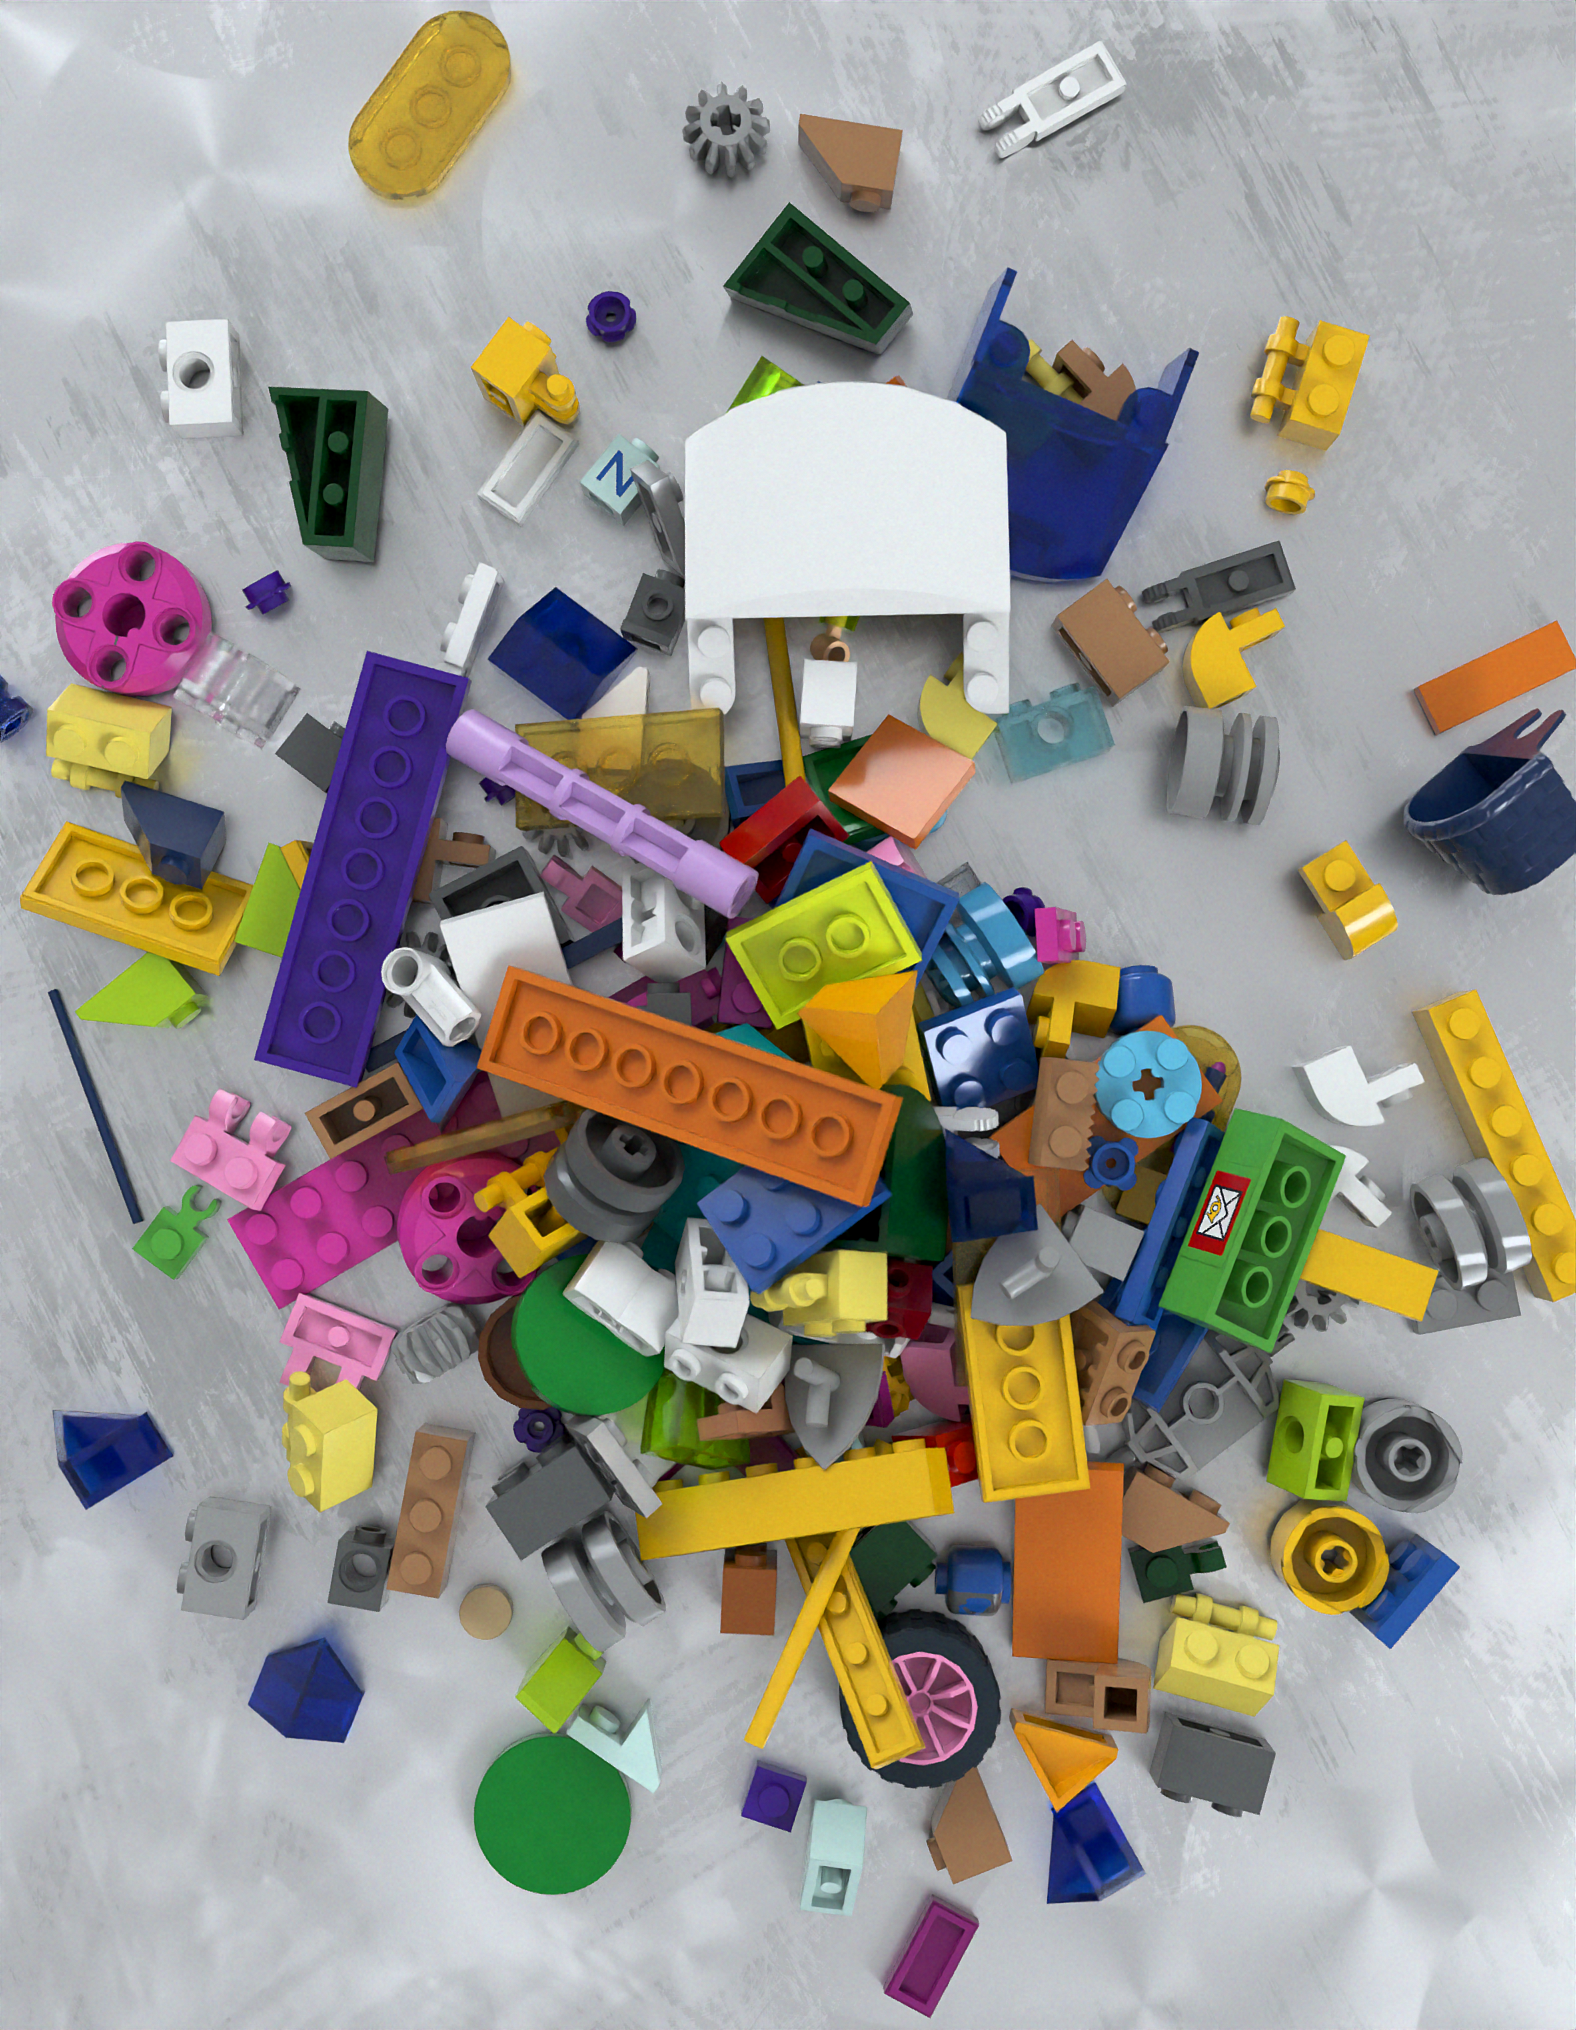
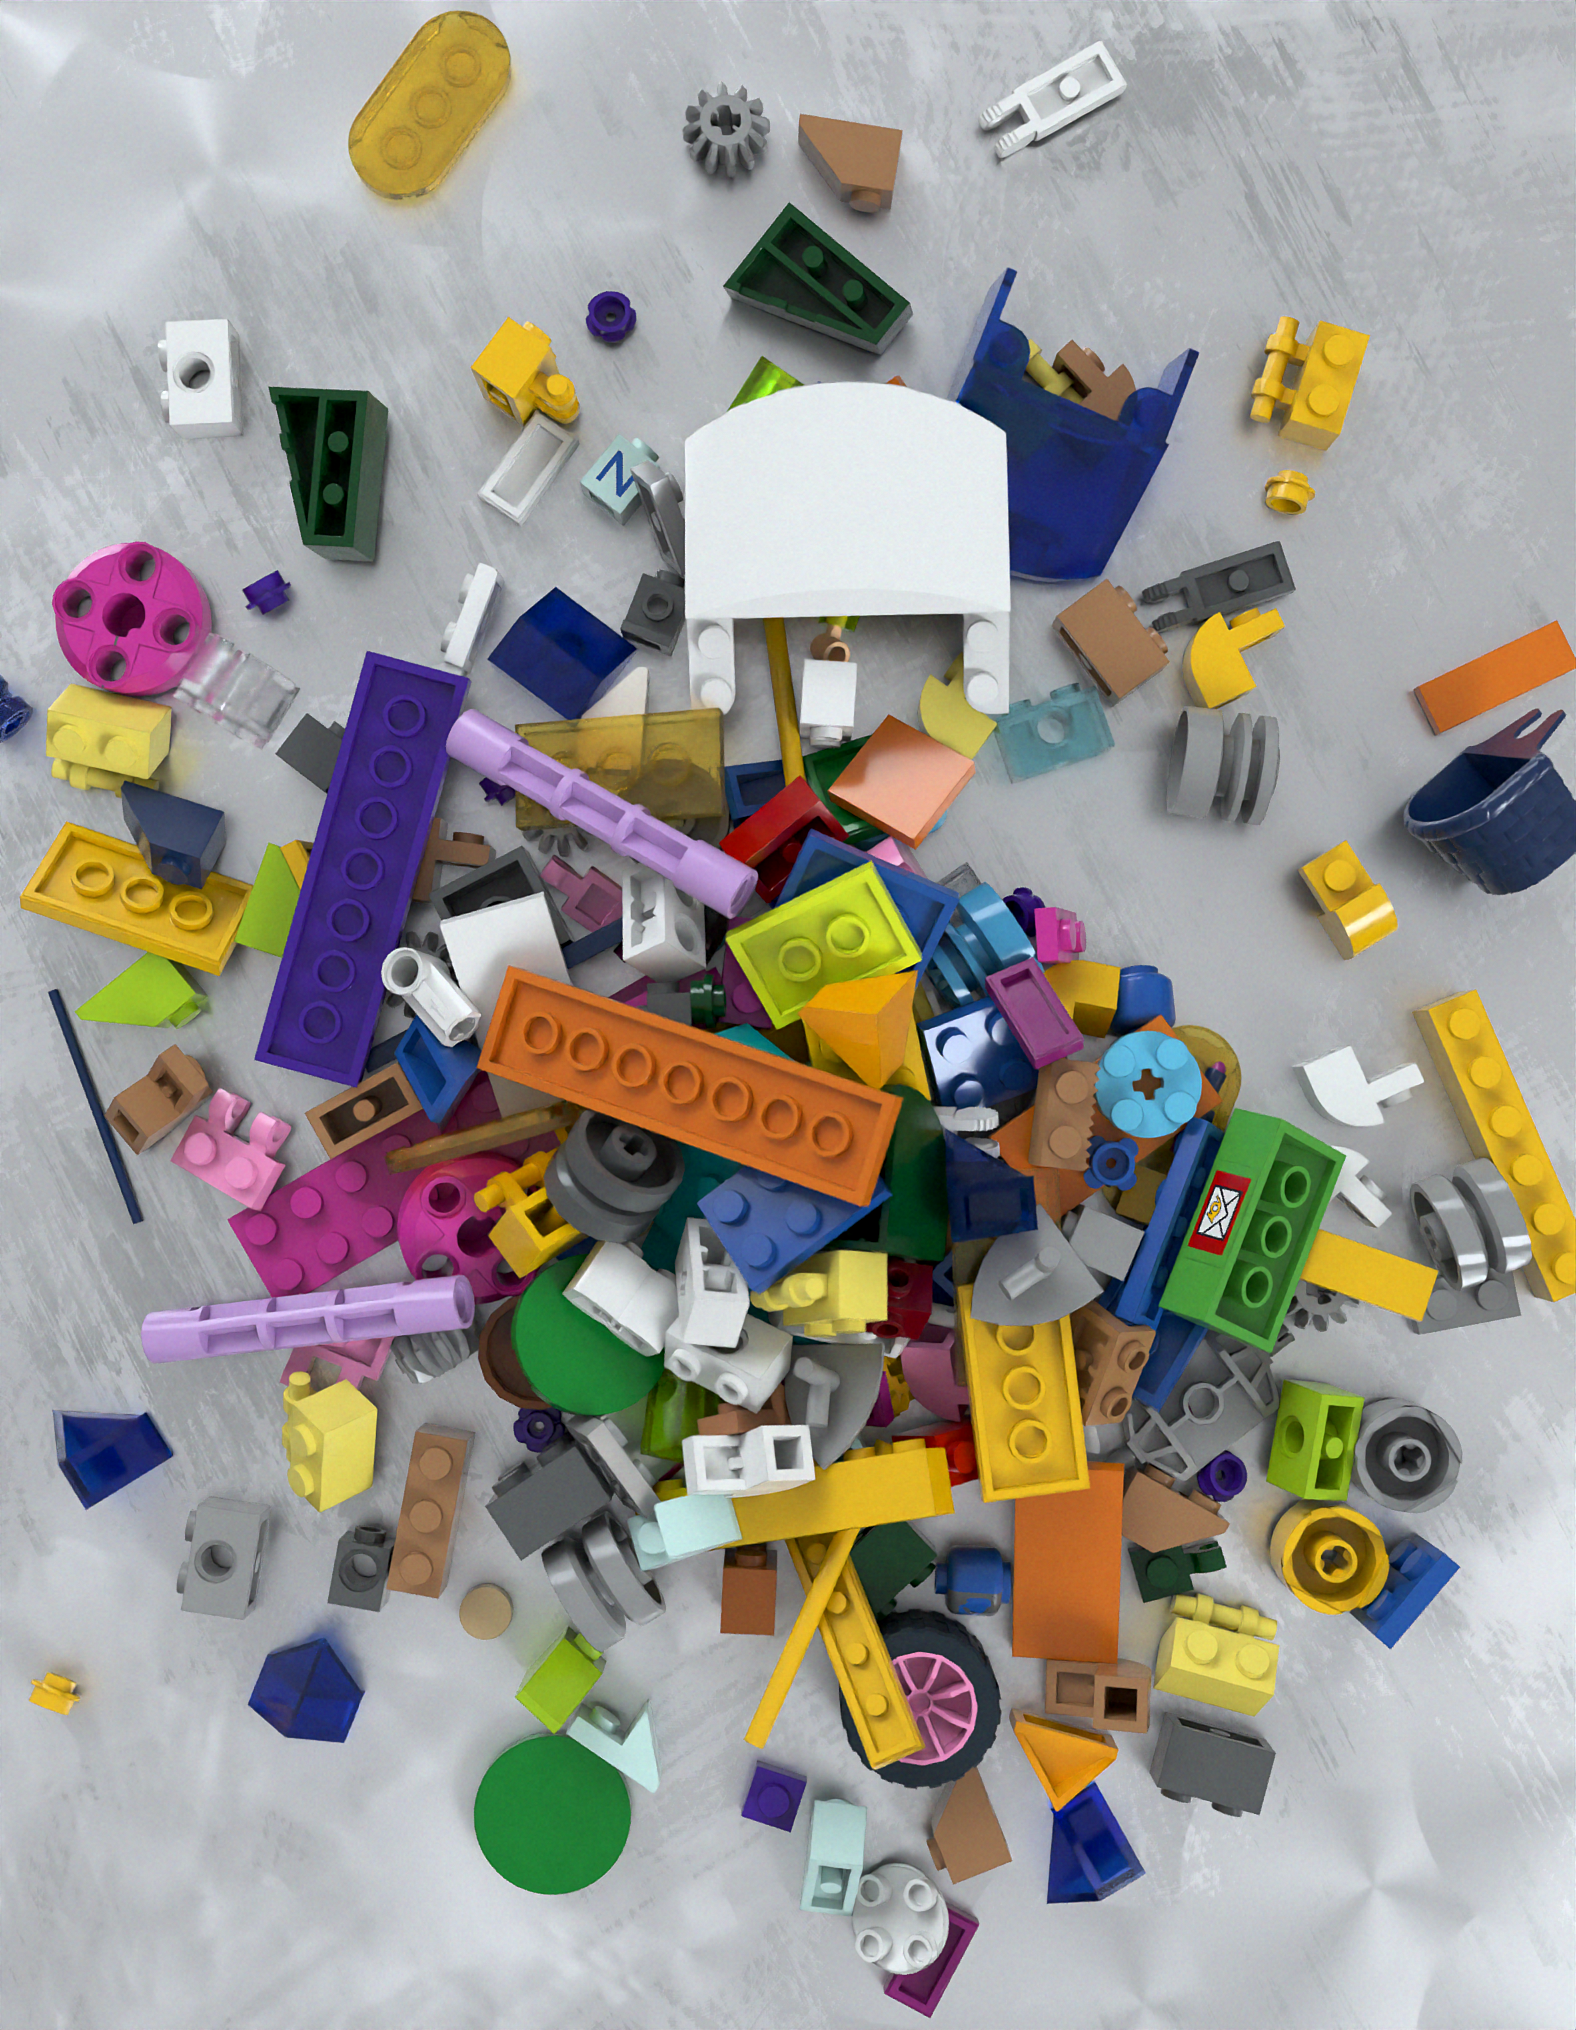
(54, 1693): none -> yellow plate
(159, 1100): none -> medium nougat brick
(174, 1237): bright green plate -> none
(309, 1319): none -> lavender piece
(683, 1529): none -> light aqua slope
(707, 1001): none -> dark green plate
(749, 1463): none -> white brick
(899, 1919): none -> white dish
(1034, 1013): none -> magenta tile
(1233, 1477): none -> dark purple plate

